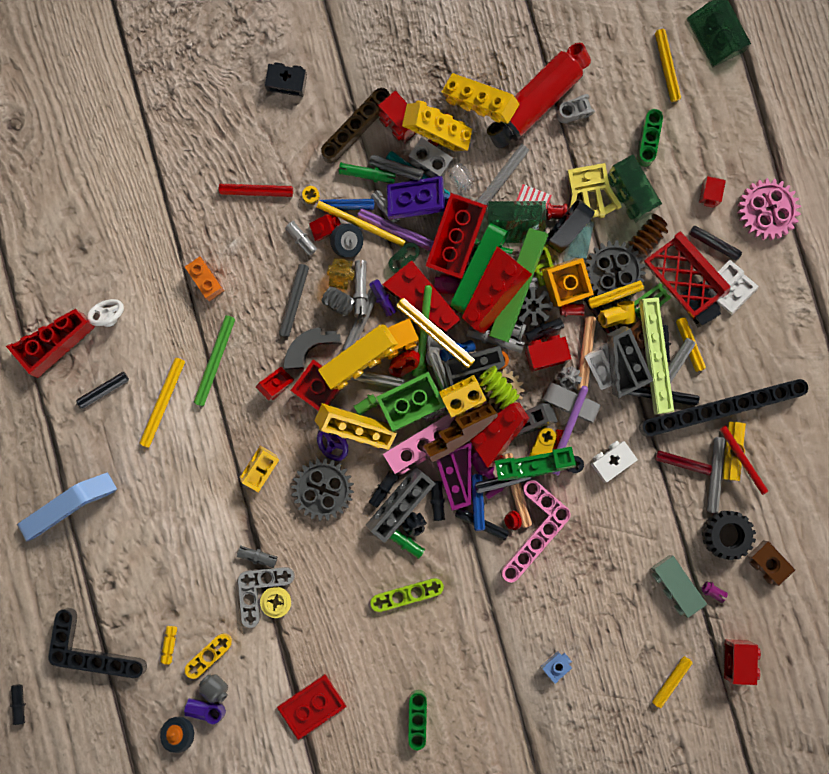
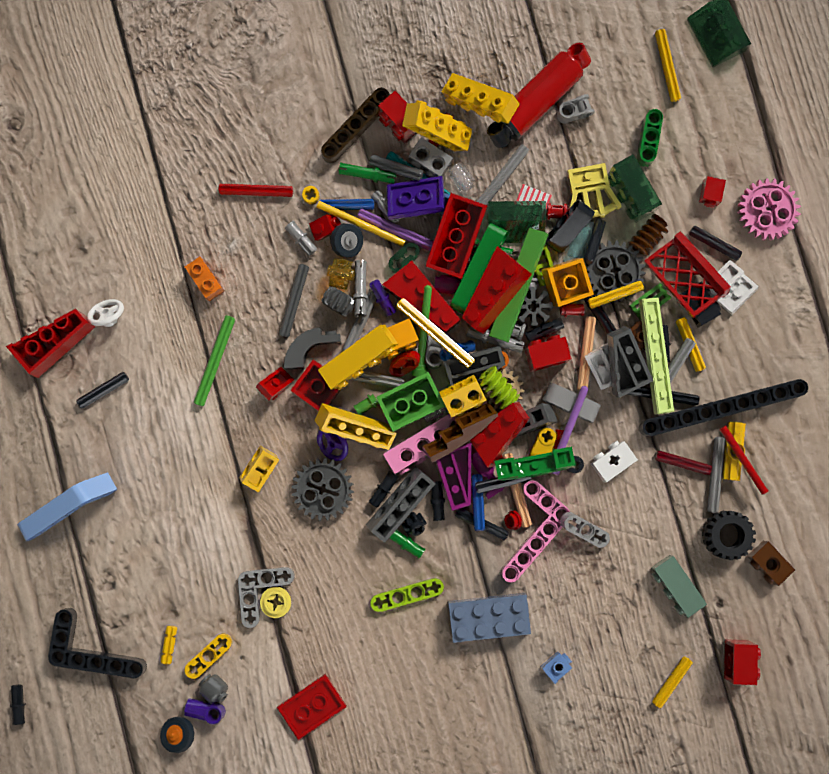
(162, 402): yellow axle -> none
(257, 556): dark grey pin -> none
(293, 86): black brick -> none
(417, 729): green beam -> none
(439, 369): light grey axle -> none
(489, 617): none -> sand blue brick
(569, 378): light grey gear -> none
(589, 536): none -> light grey beam
(594, 242): none -> black axle
(621, 314): yellow piece -> none
(710, 589): magenta pin -> none

